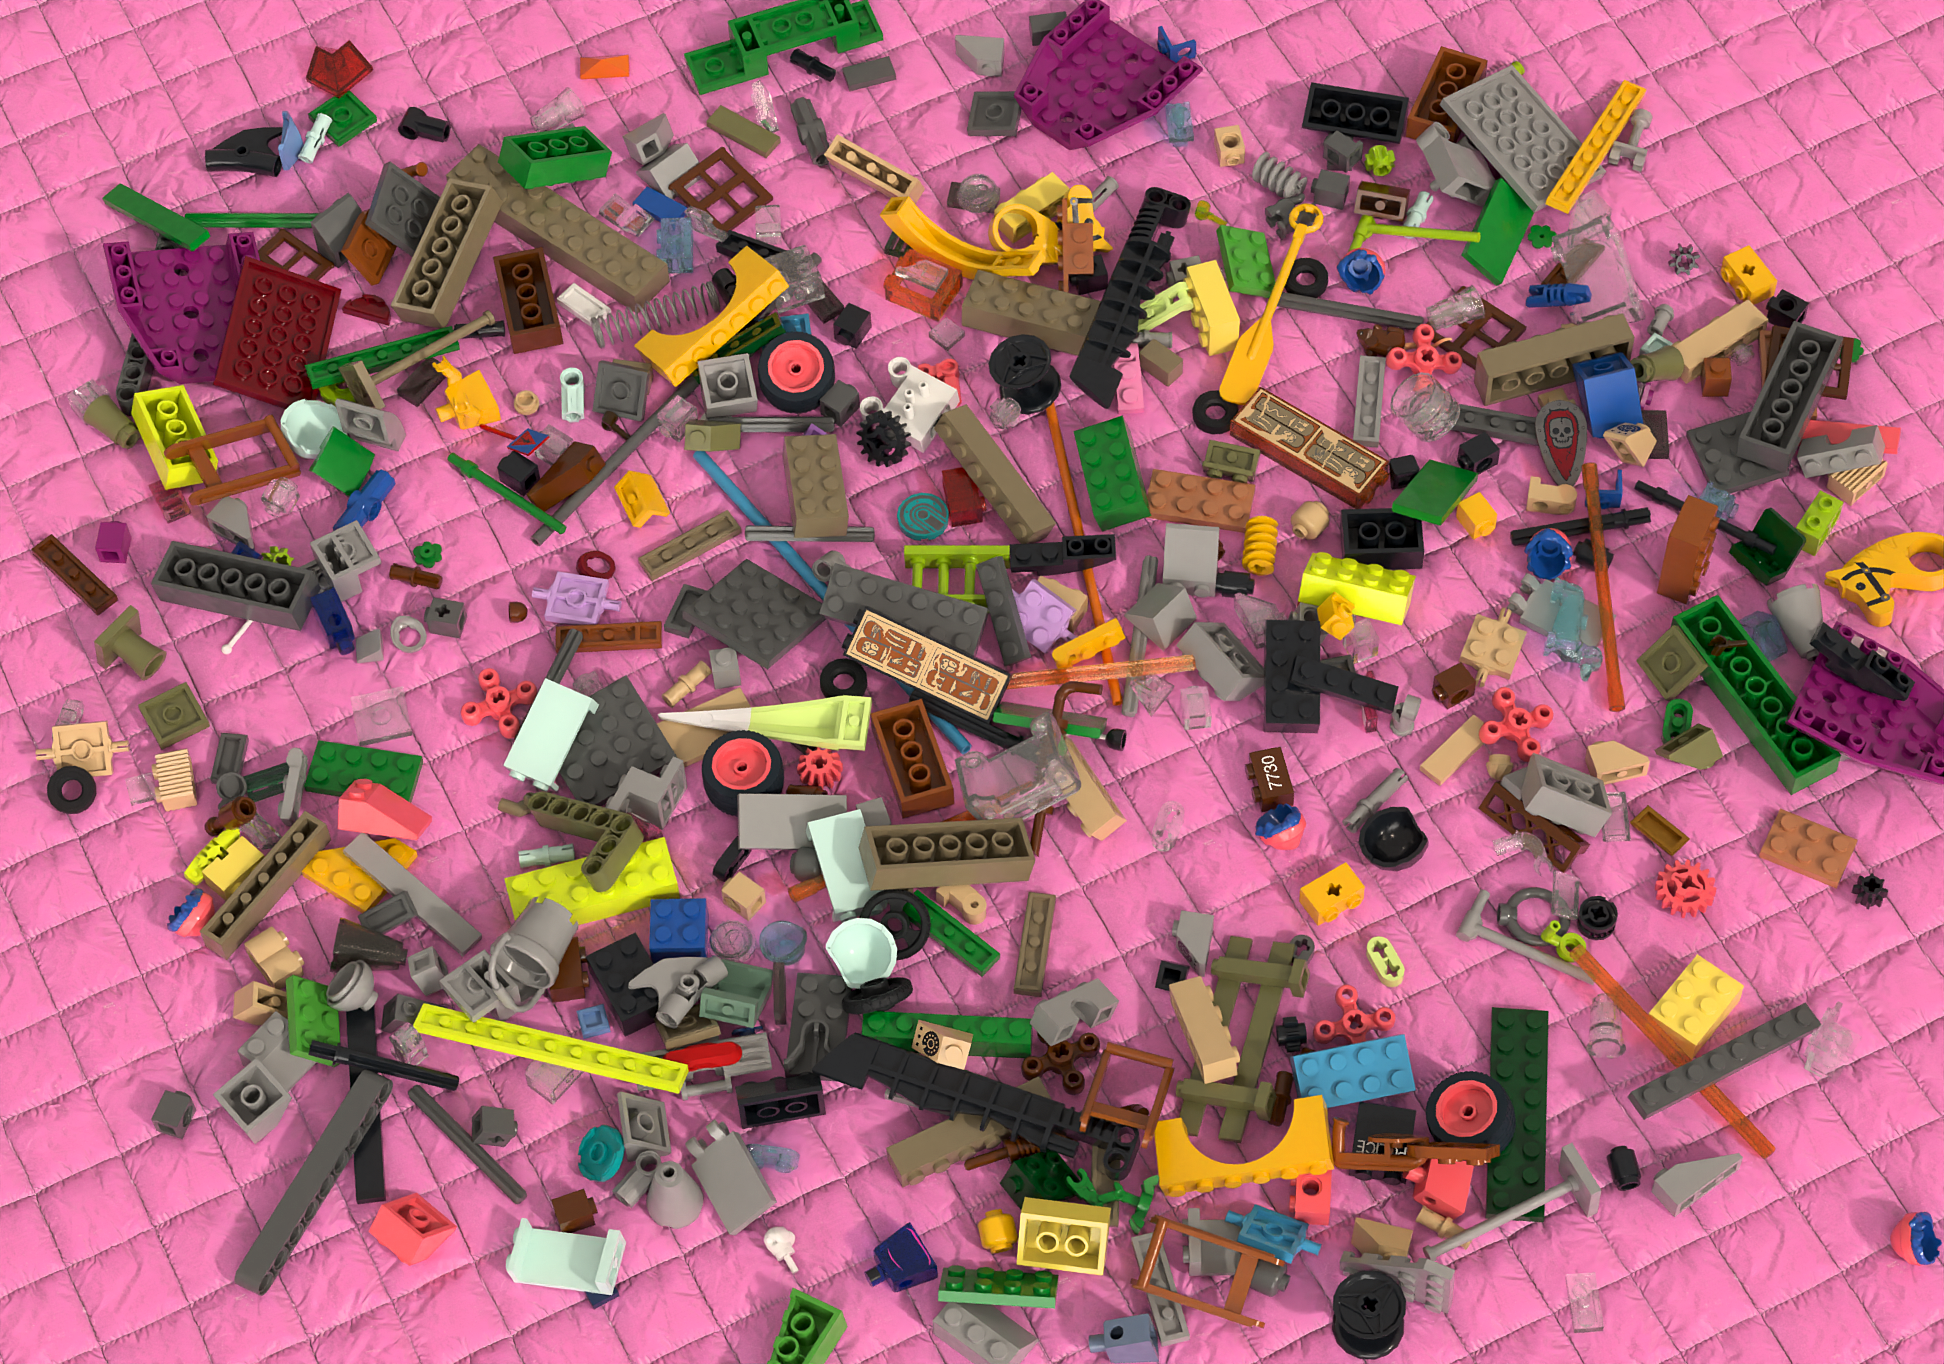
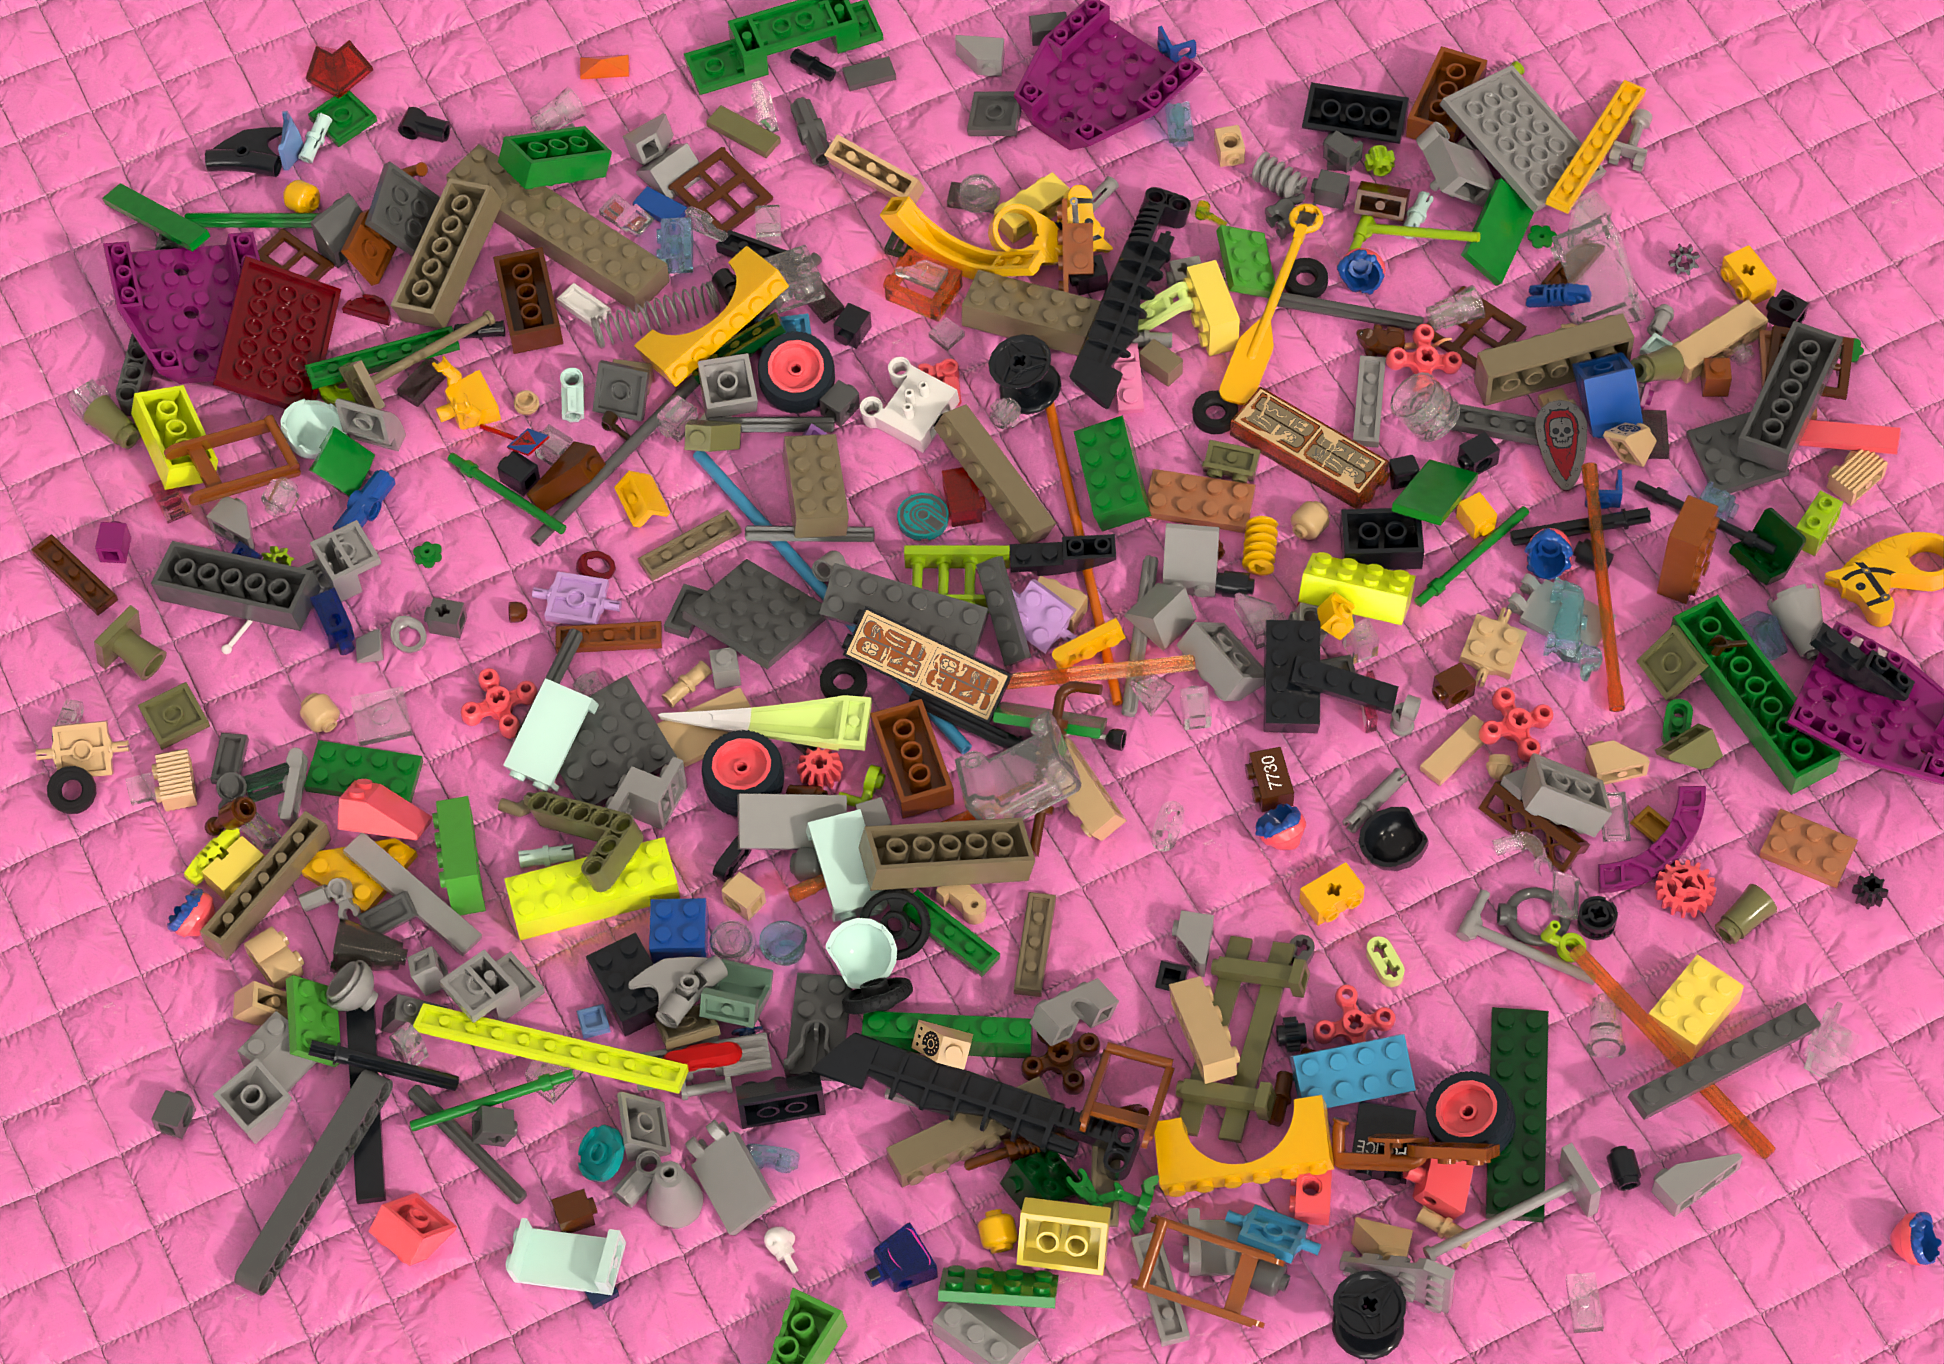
(301, 197): none -> yellow head
(319, 712): none -> tan head
(337, 888): none -> light grey bar
(415, 576): reddish brown axle -> none
(458, 855): none -> bright green wedge
(532, 950): light grey piece -> none
(544, 1082): none -> green bar
(571, 977): reddish brown brick -> none
(648, 829): clear pink slope -> none
(779, 993): clear smoke tile -> none
(873, 781): none -> lime plate
(883, 438): black gear -> none
(1127, 1340): sand blue torso -> none
(1439, 584): none -> green bar
(1550, 498): tan leg -> none
(1667, 849): none -> magenta tile
(1745, 914): none -> olive plant
(1861, 449): light grey arch -> none

